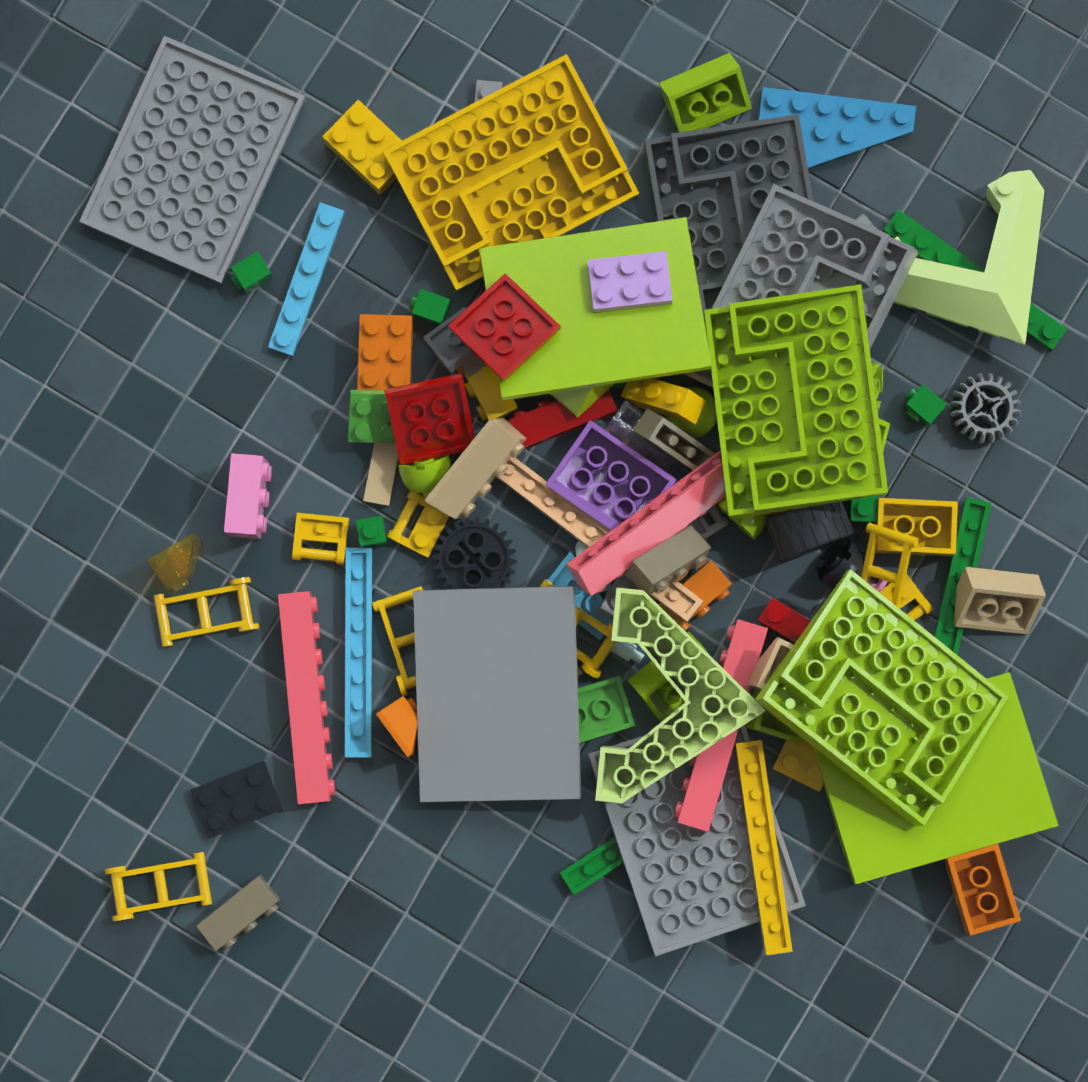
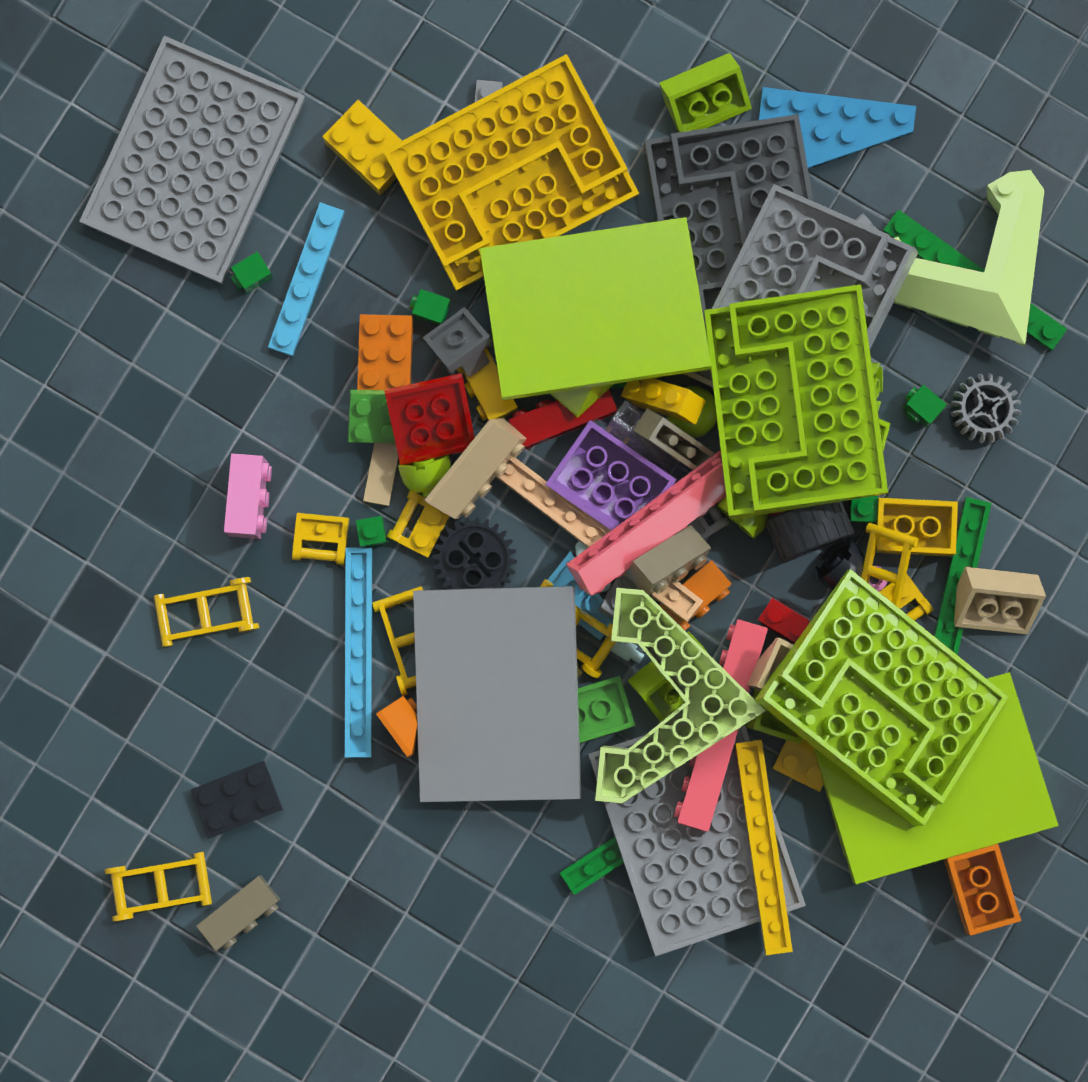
(177, 562): clear yellow slope -> none
(305, 698): coral brick -> none
(504, 327): red plate -> none
(630, 282): lavender plate -> none

